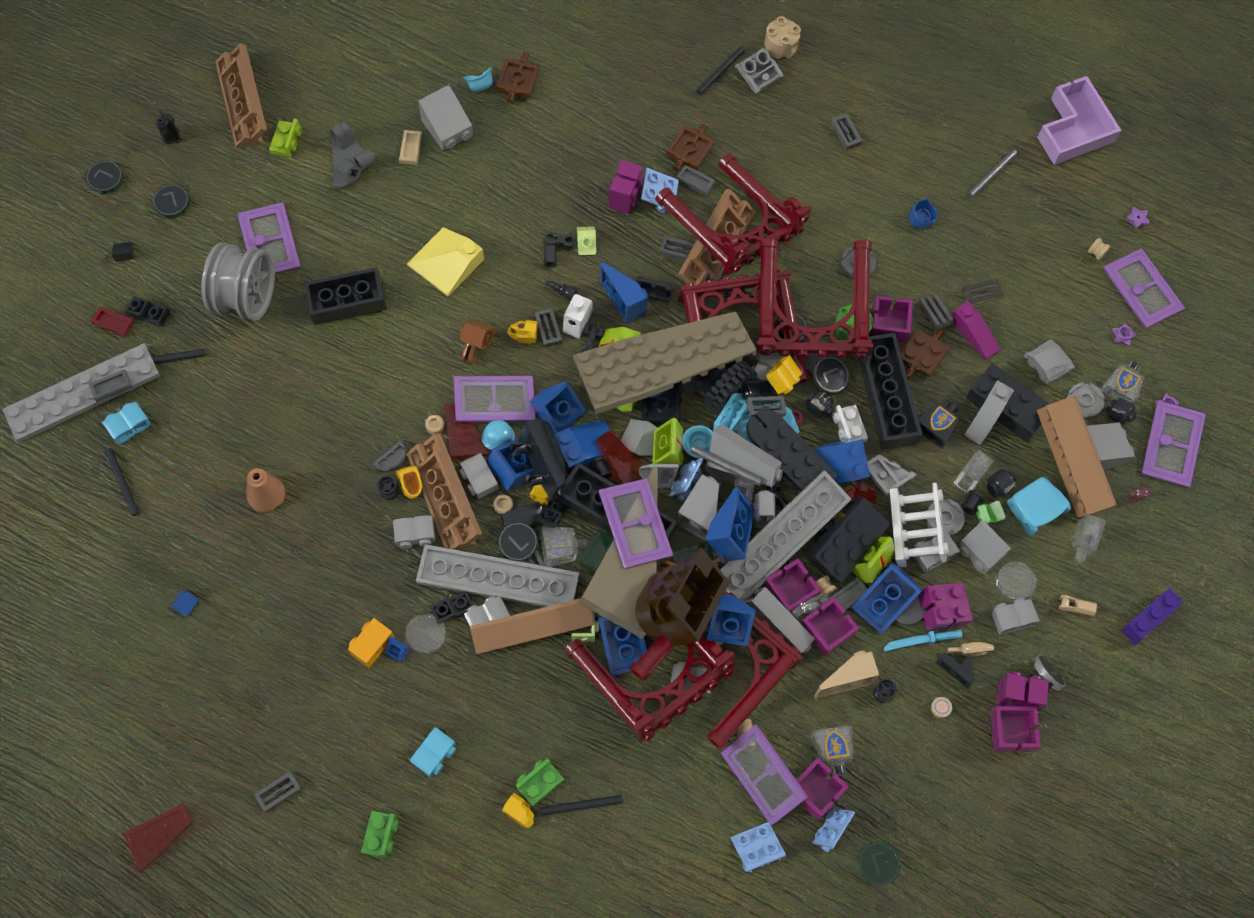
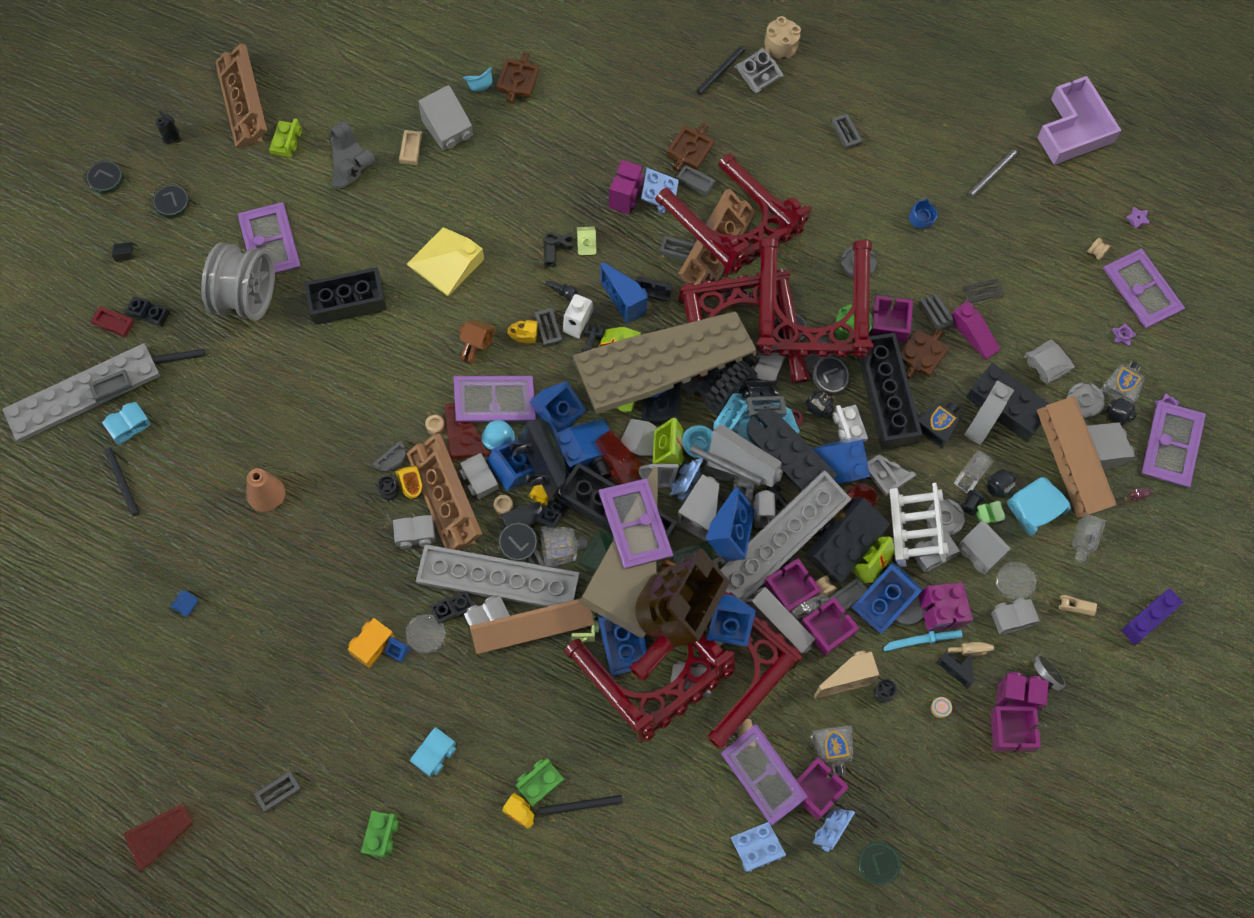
(784, 375): yellow brick -> none

